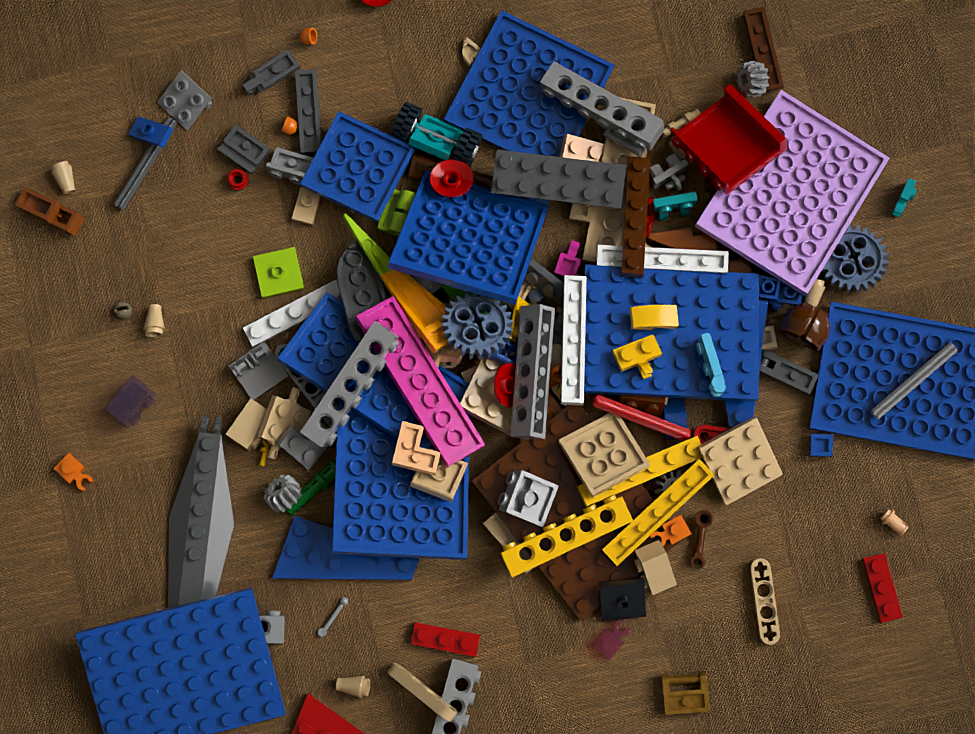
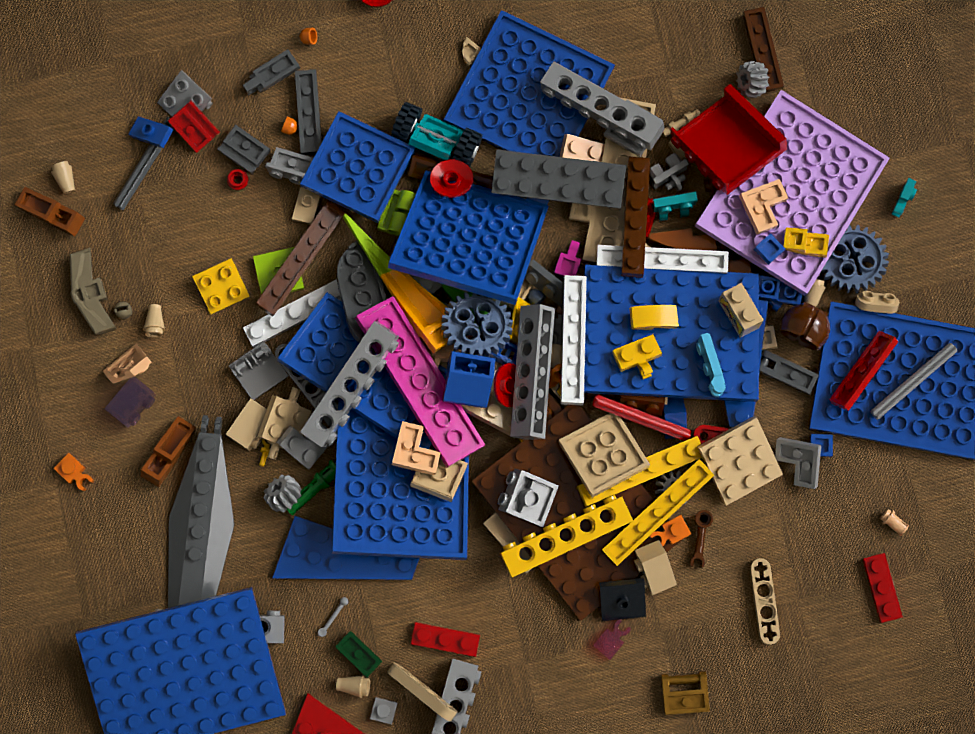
(88, 292): none -> dark tan plate
(128, 365): none -> light nougat plate
(167, 451): none -> dark orange slope
(193, 126): none -> red plate
(221, 286): none -> yellow hinge
(300, 258): none -> reddish brown plate
(358, 654): none -> dark green plate
(383, 710): none -> light grey plate
(469, 379): none -> blue slope
(740, 310): none -> tan brick
(758, 204): none -> light nougat plate
(769, 249): none -> blue plate
(806, 243): none -> yellow slope
(806, 458): none -> light grey plate
(863, 370): none -> red plate
(877, 302): none -> tan plate

